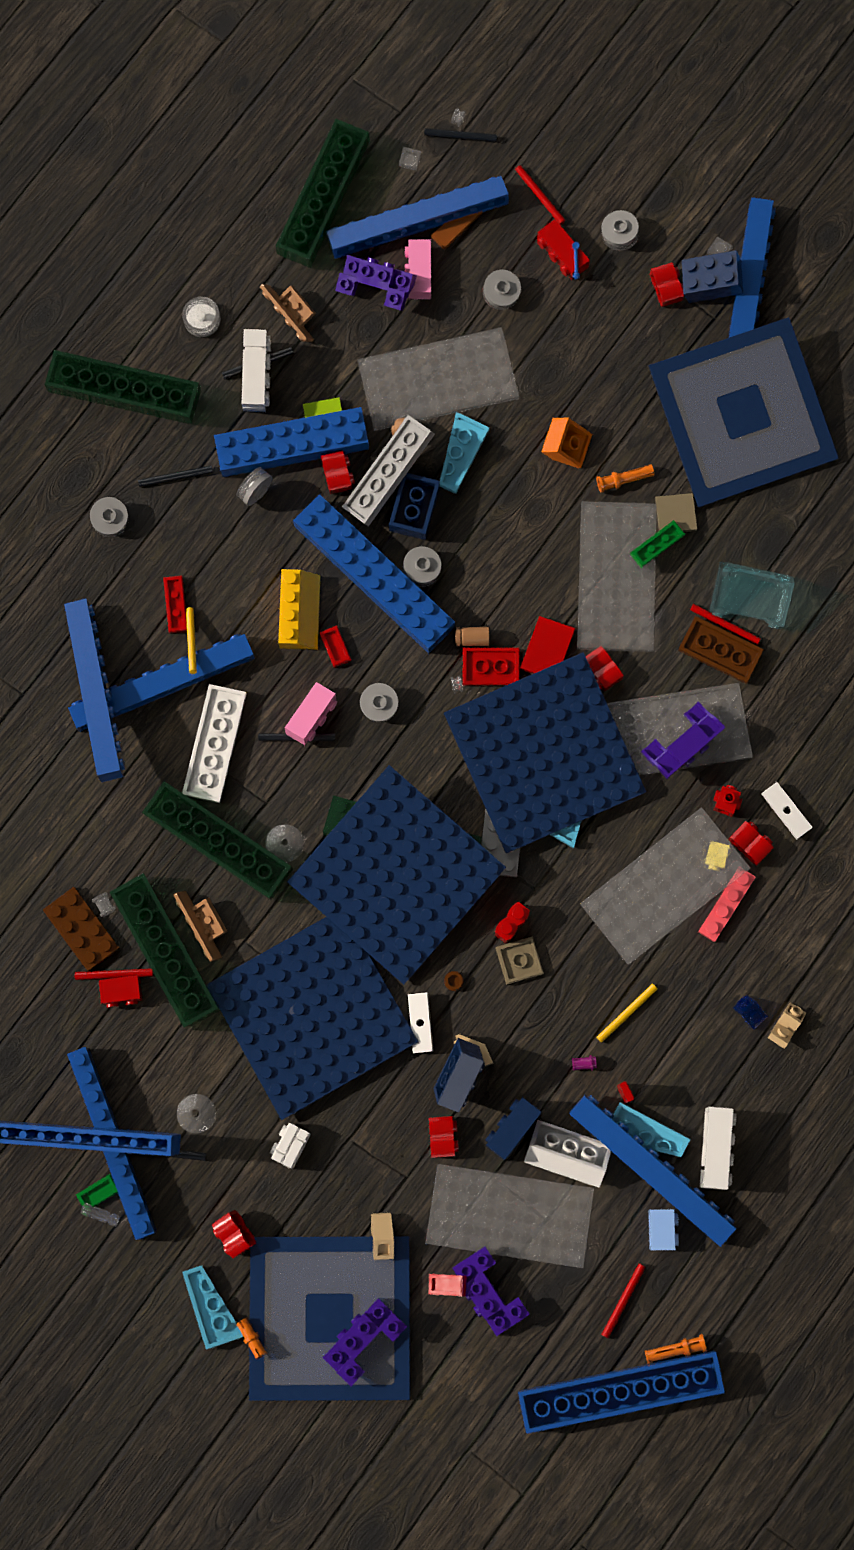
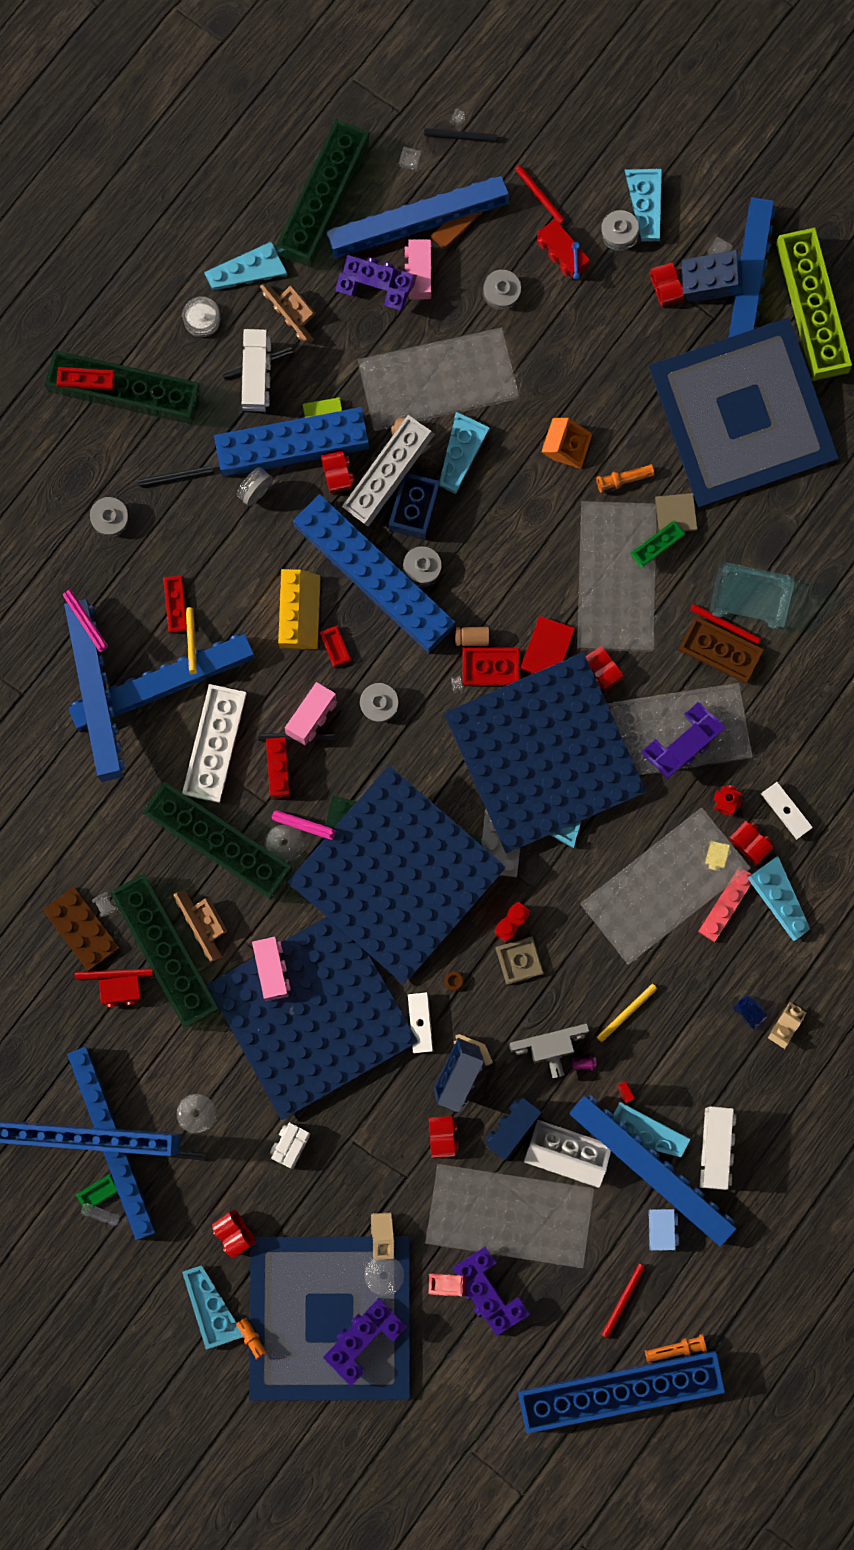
(85, 378): none -> red tile
(85, 620): none -> dark pink axle
(249, 267): none -> medium azure wing
(271, 968): none -> bright pink brick
(278, 768): none -> red brick
(303, 824): none -> dark pink axle
(376, 1283): none -> clear dish
(550, 1046): none -> light grey brick
(646, 200): none -> medium azure wing
(779, 896): none -> medium azure wing
(813, 304): none -> lime brick

